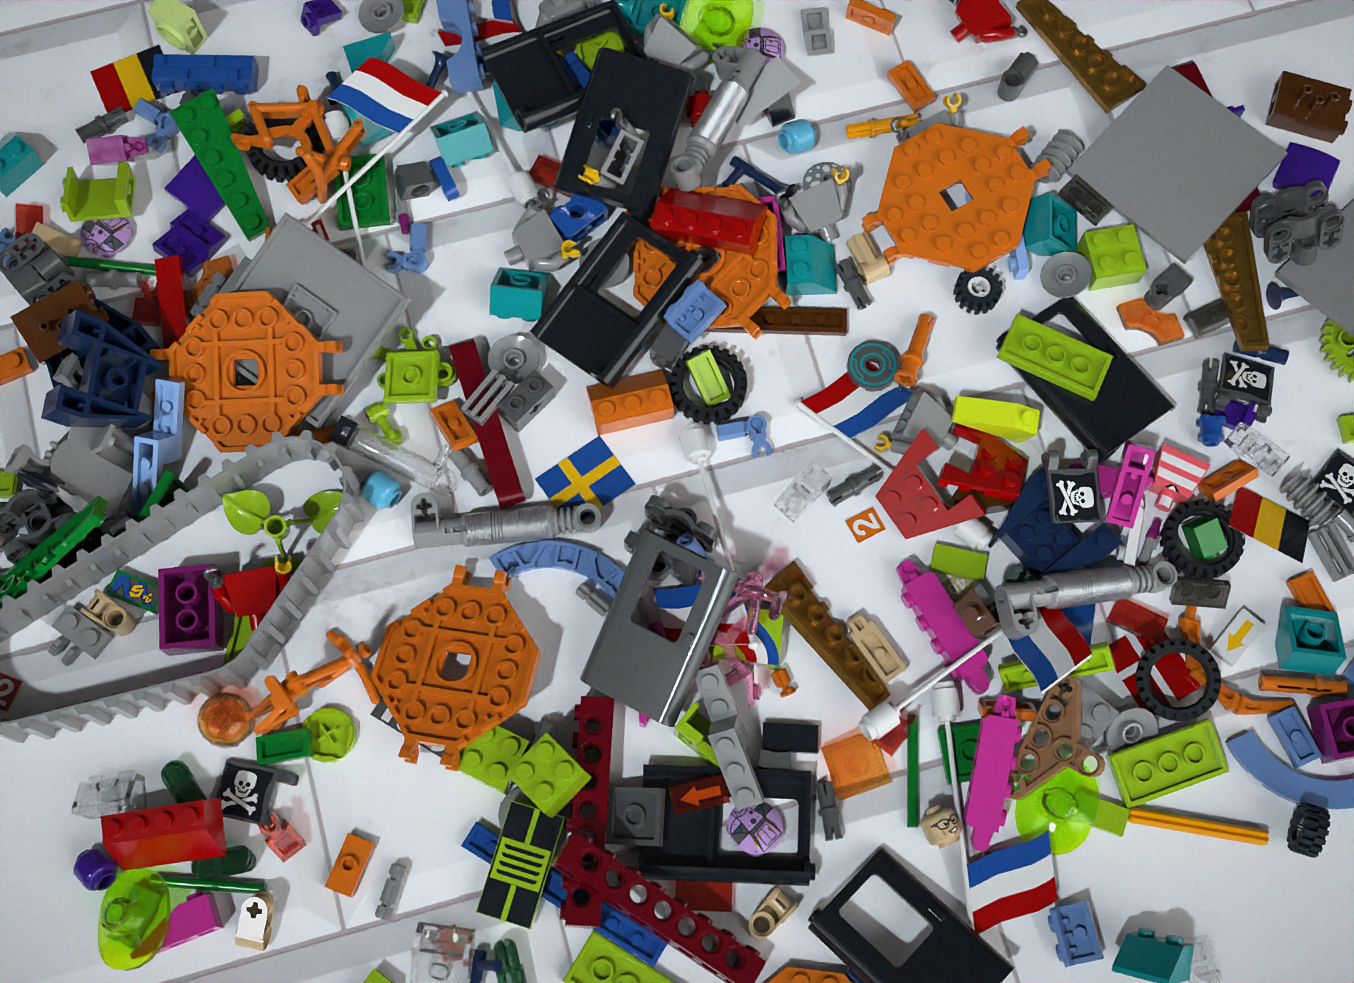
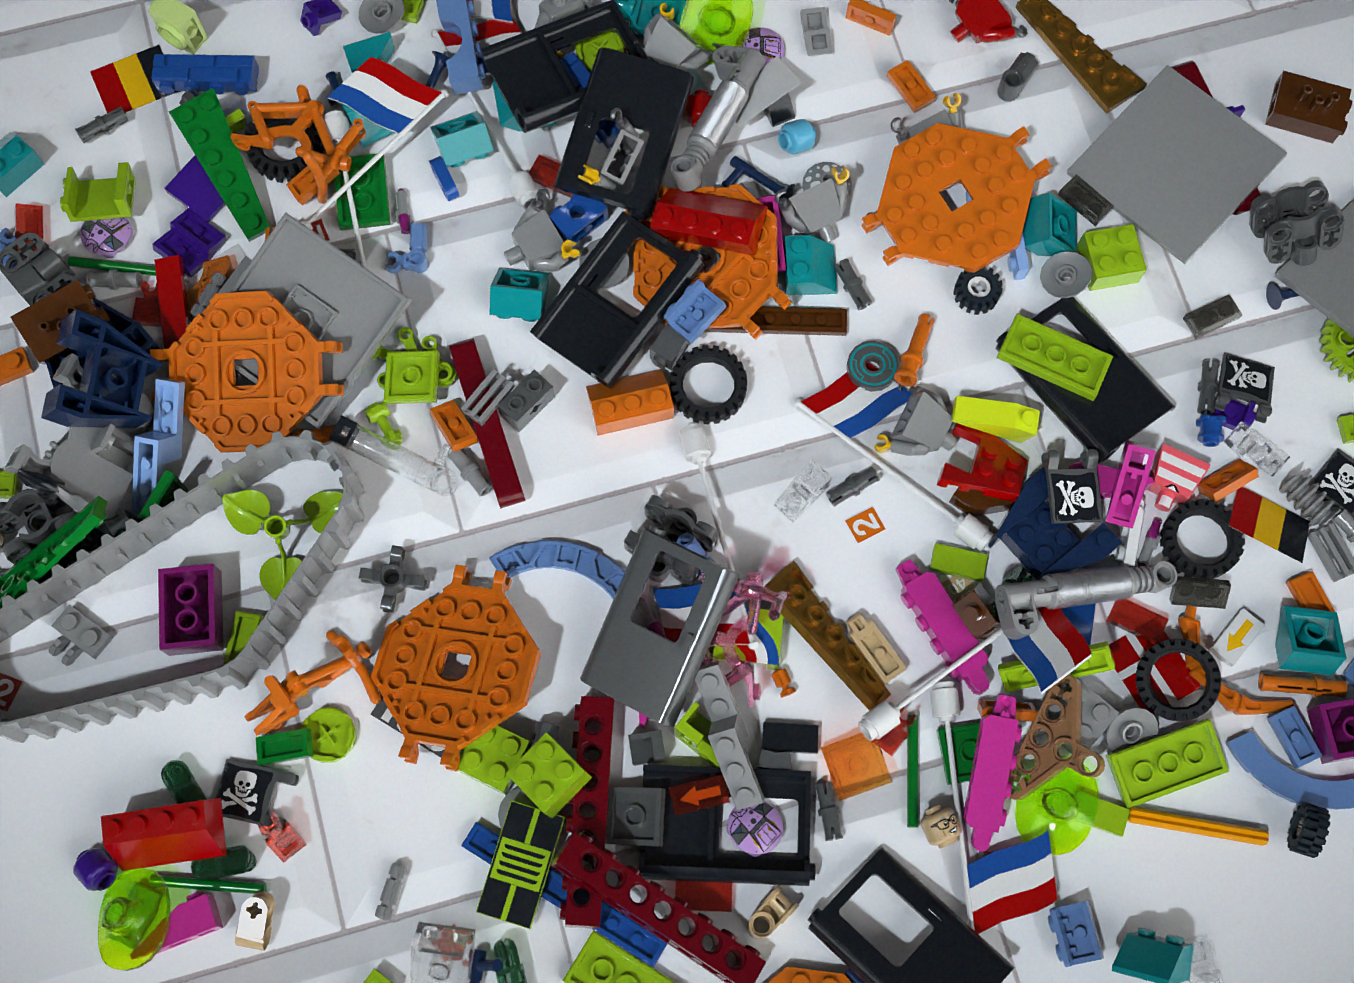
(58, 241): tan sticker -> none
(106, 612): tan piece -> none
(110, 795): clear slope -> none
(115, 149): magenta hinge -> none
(134, 591): tile -> none
(164, 123): medium blue bar -> none
(223, 720): clear orange cylinder -> none
(251, 590): red torso -> none
(349, 865): orange plate -> none
(381, 489): medium azure head -> none
(394, 567): none -> dark grey pin
(413, 180): dark grey brick -> none
(496, 526): piece -> none
(514, 348): light grey dish -> none
(586, 477): blue sticker -> none
(593, 599): light grey axle -> none
(646, 747): none -> dark grey panel
(707, 378): lime tile -> none
(754, 427): medium blue bar -> none
(870, 265): tan piece -> none
(880, 126): light orange axle -> none
(914, 501): red wing -> none
(1059, 153): light grey piece -> none
(1160, 326): clear orange tile -> none
(1167, 287): dark grey piece -> none
(1204, 537): green brick -> none
(1236, 275): pearl gold wing -> none
(1272, 354): dark blue piece -> none
(1305, 165): dark purple slope -> none

